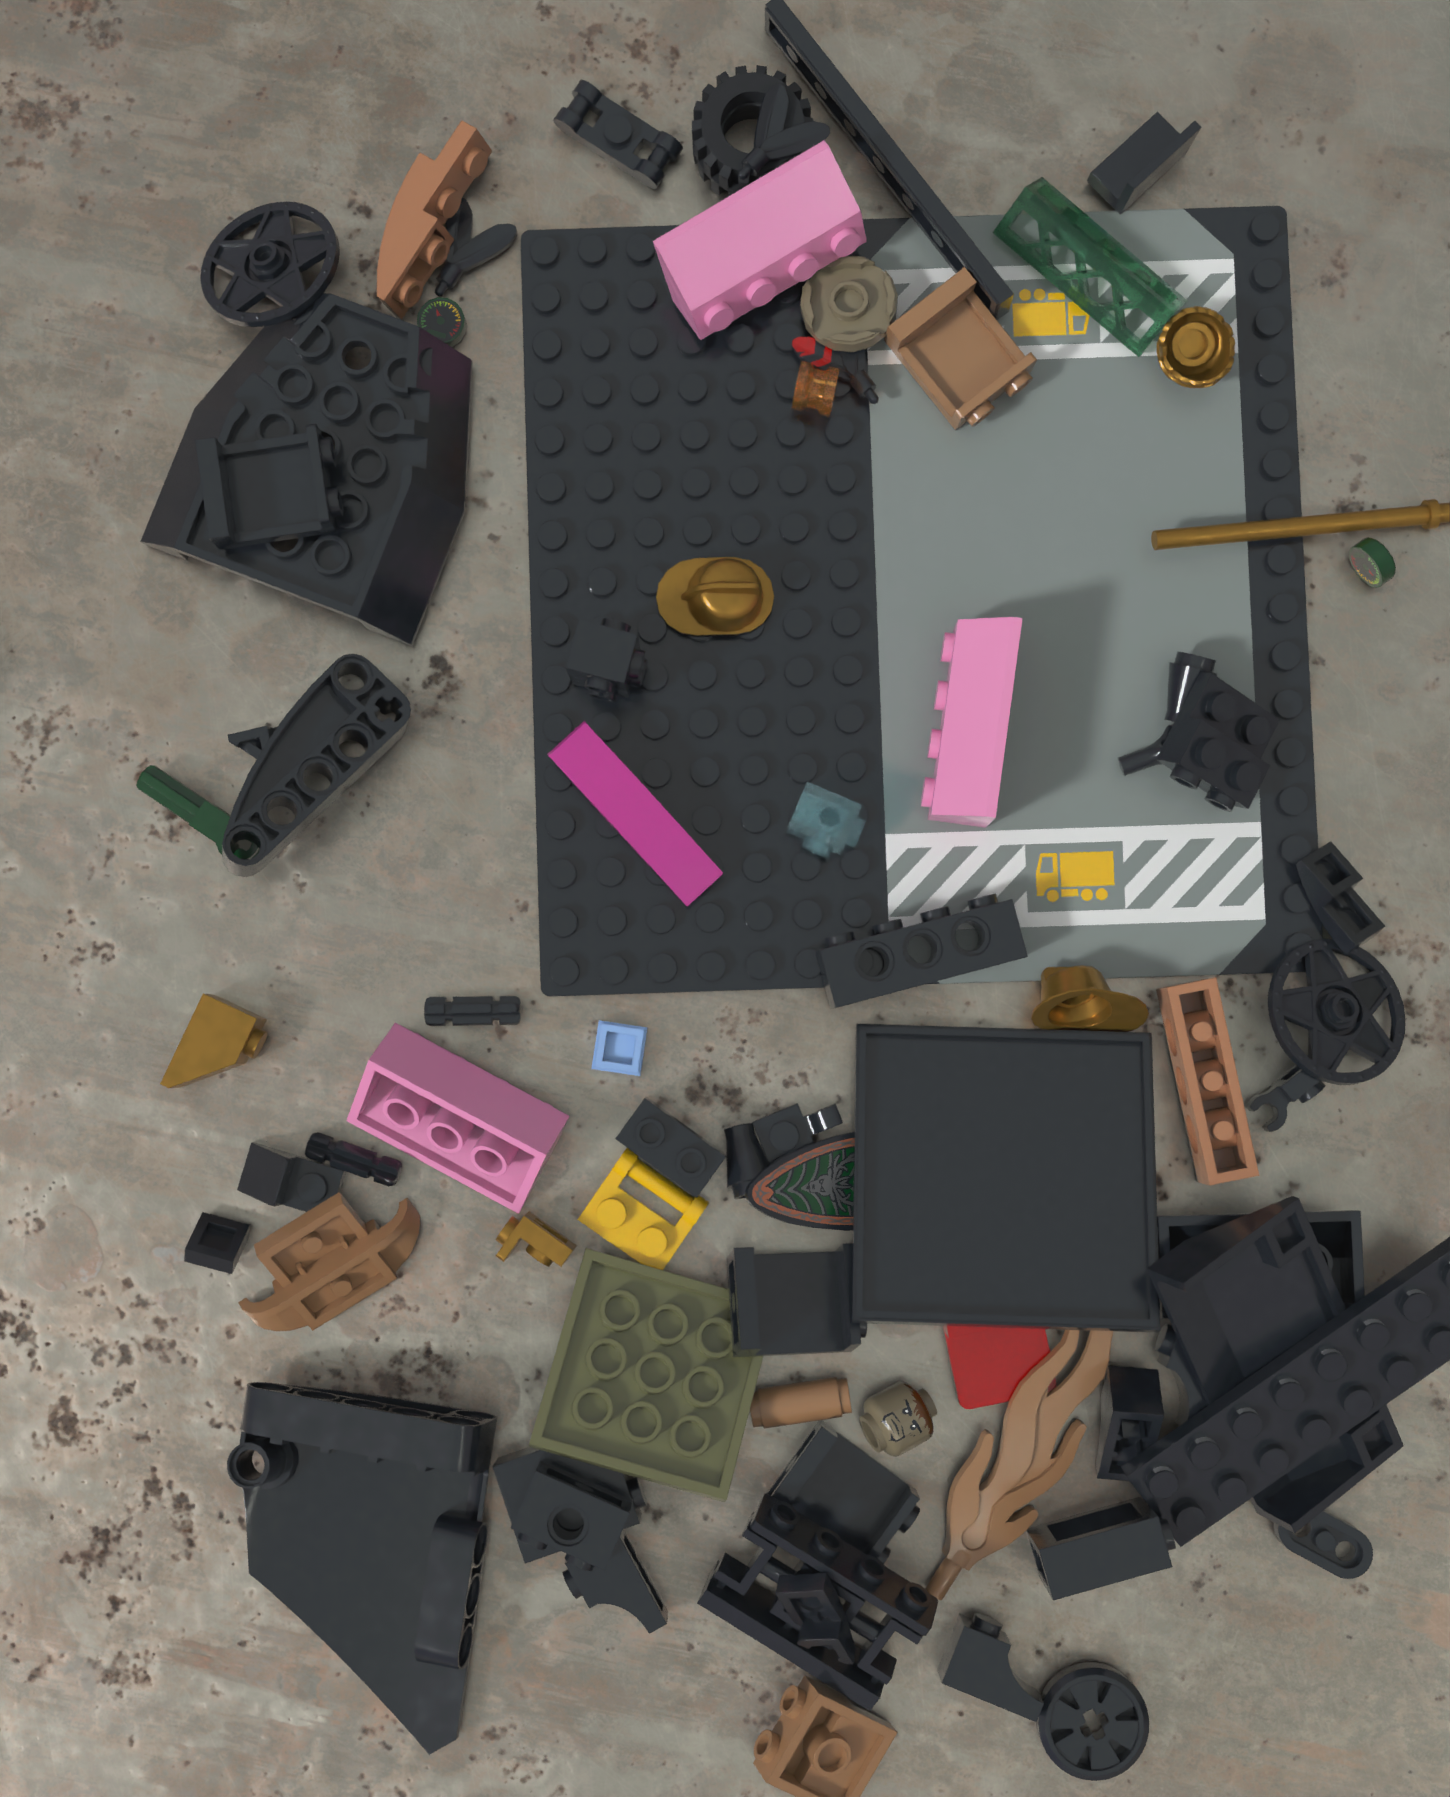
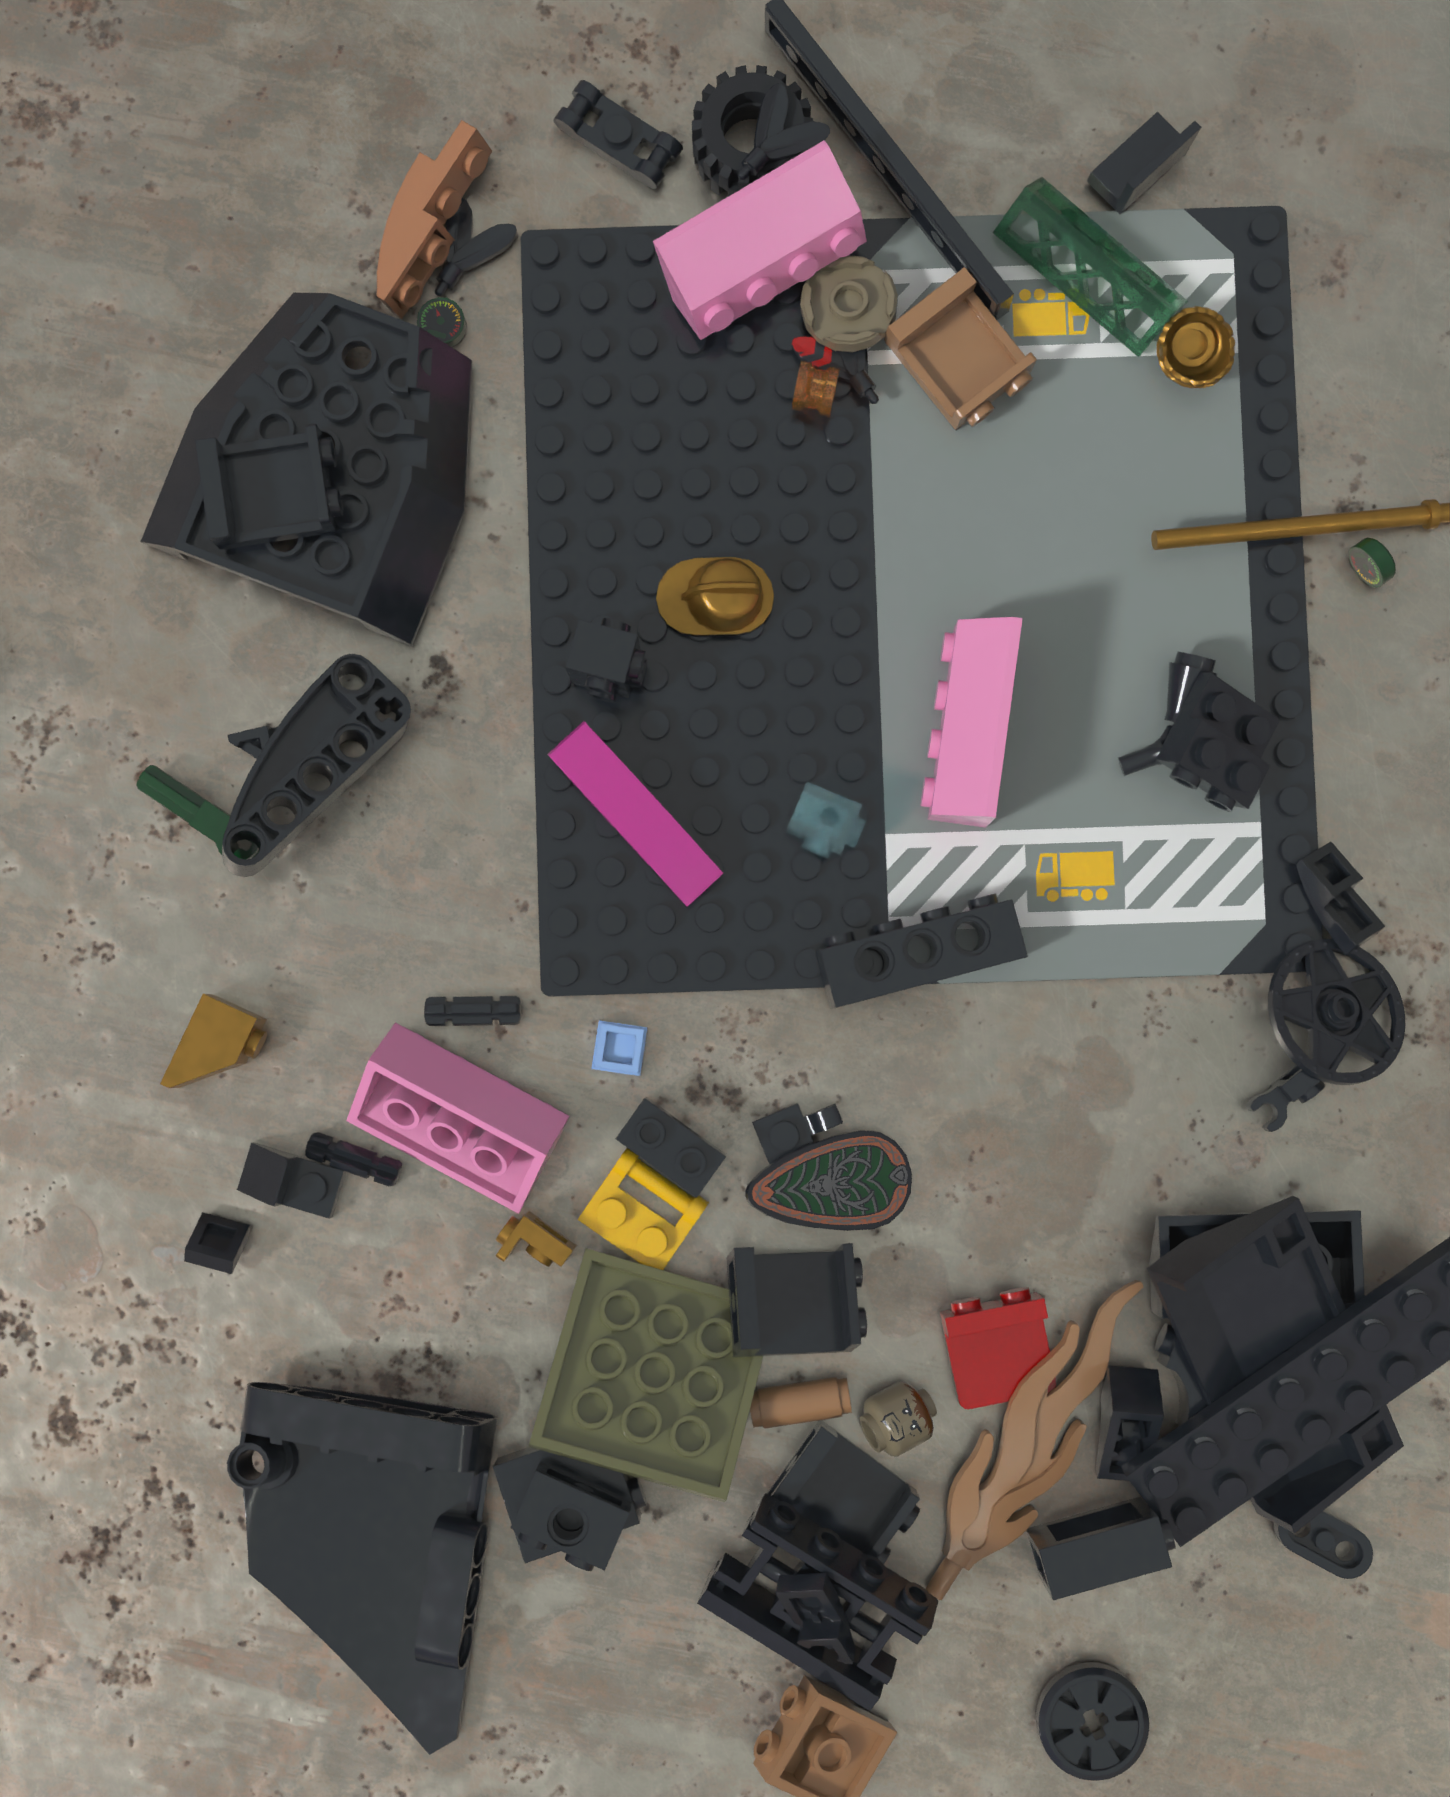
(270, 264): black wheel -> none
(329, 1263): medium nougat plate -> none
(621, 1584): black arch -> none
(743, 1158): black cone -> none
(980, 1667): black arch -> none
(1004, 1178): black tile -> none
(1083, 1002): pearl gold piece -> none
(1207, 1082): nougat brick -> none

